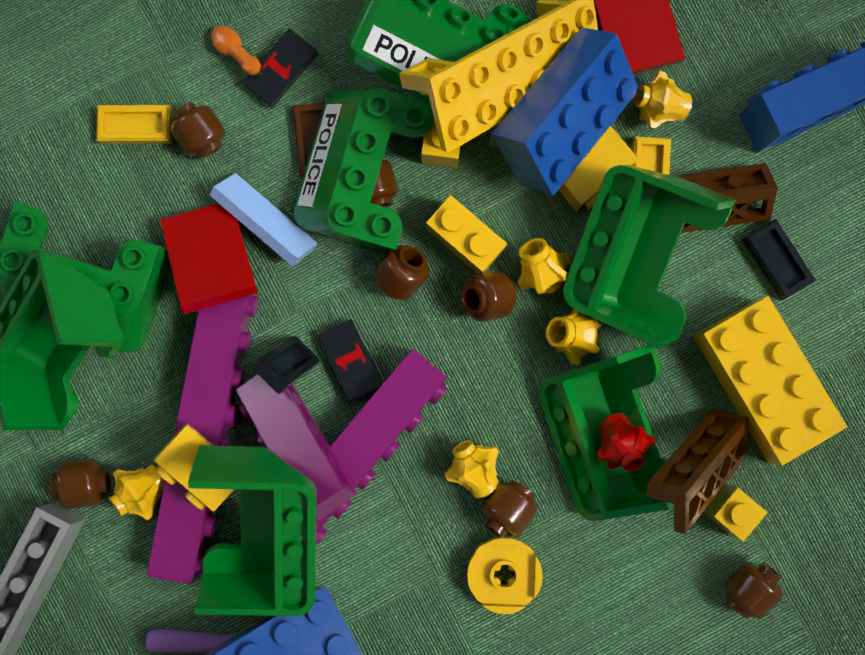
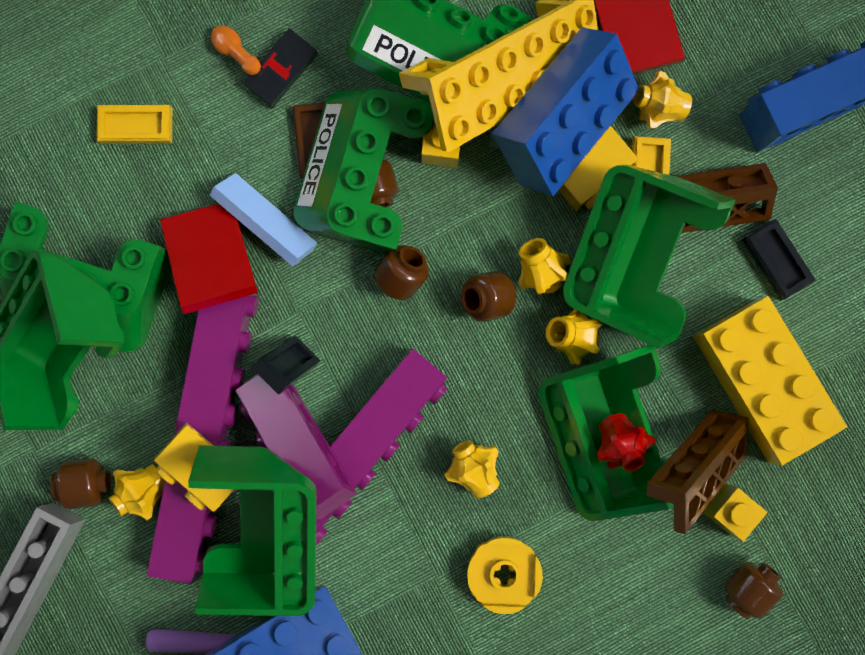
(197, 130): reddish brown head -> none
(350, 360): black tile -> none
(465, 235): yellow brick -> none
(509, 509): reddish brown head -> none

